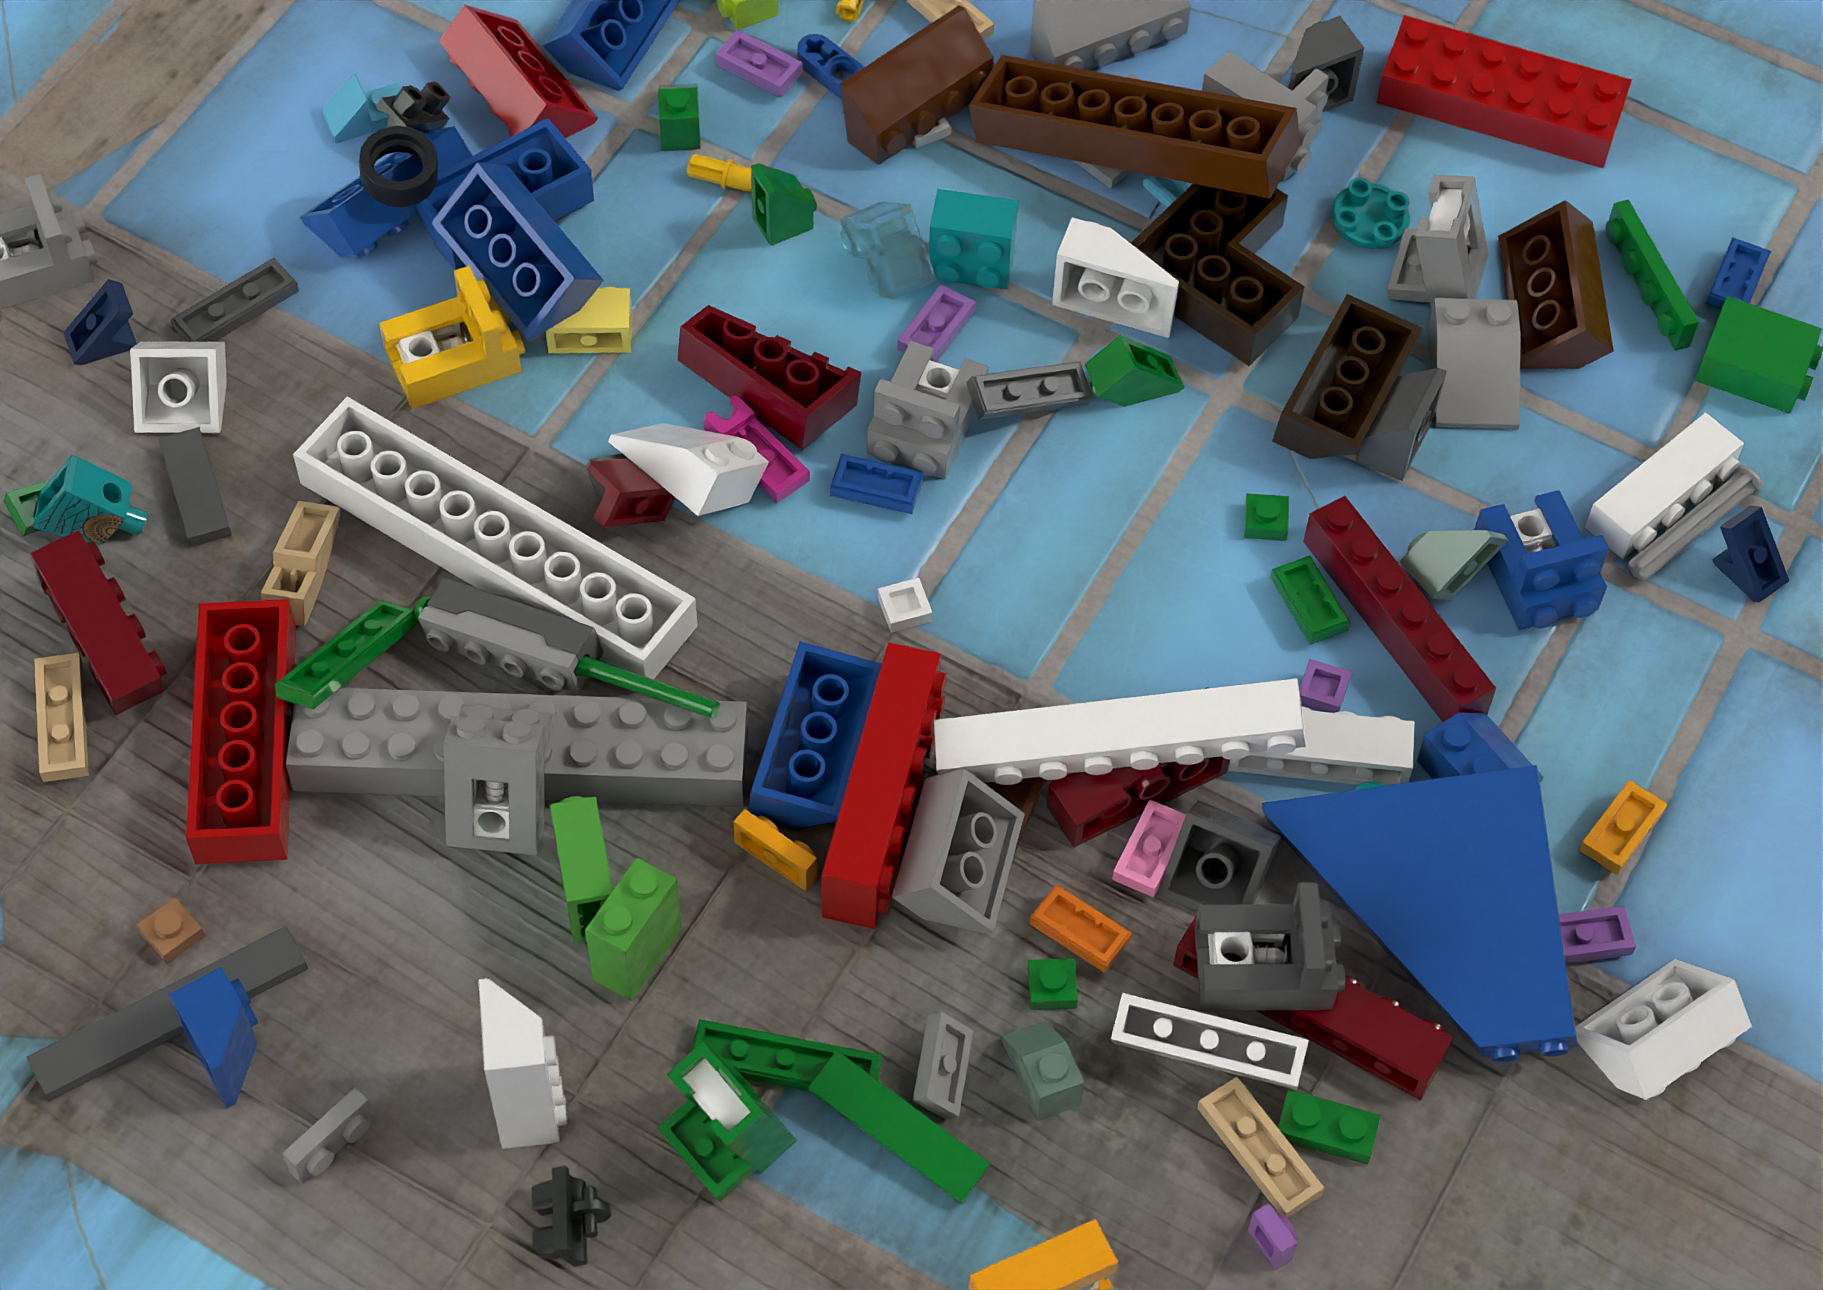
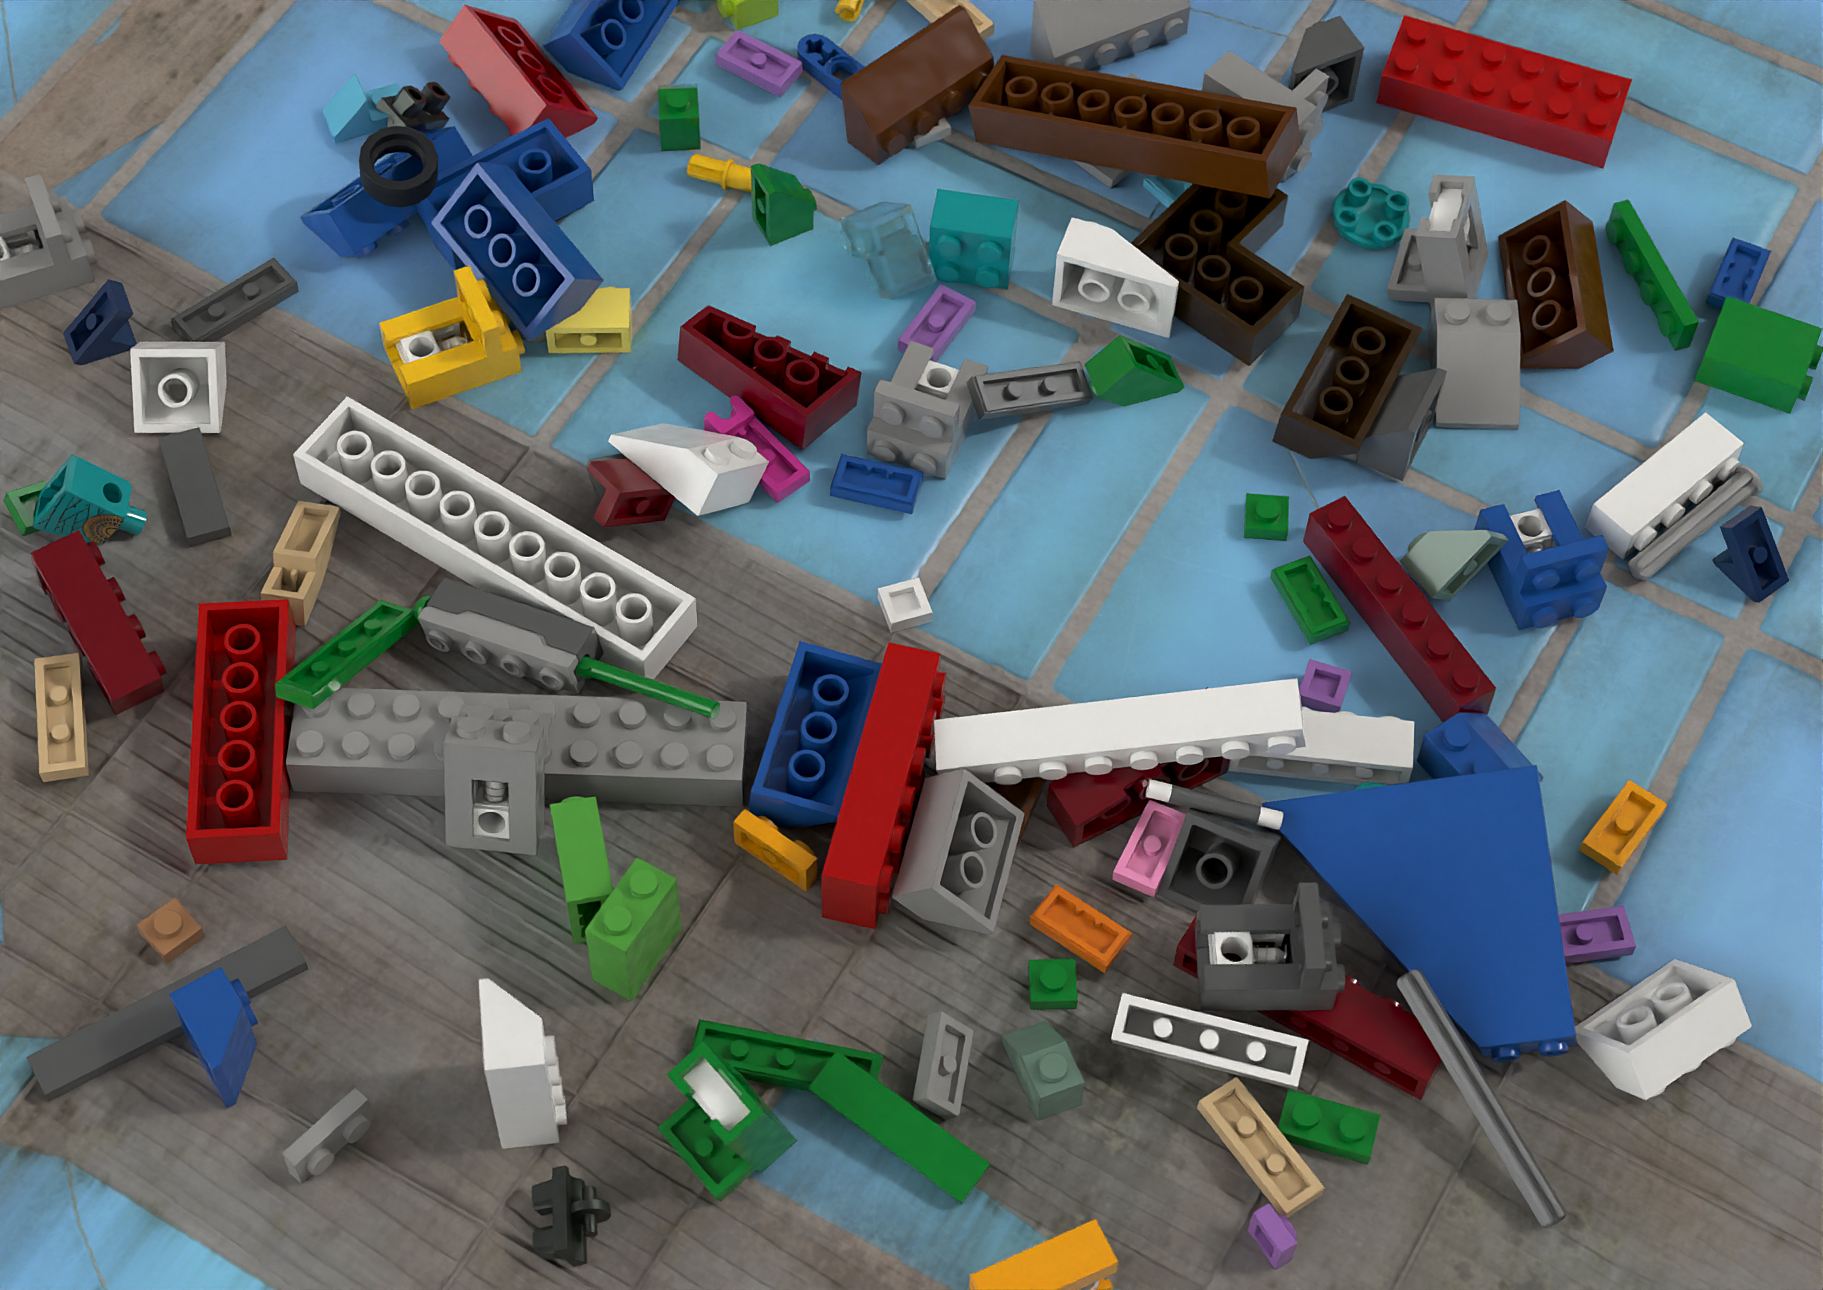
(1214, 804): none -> dark grey bar
(1481, 1098): none -> dark grey axle

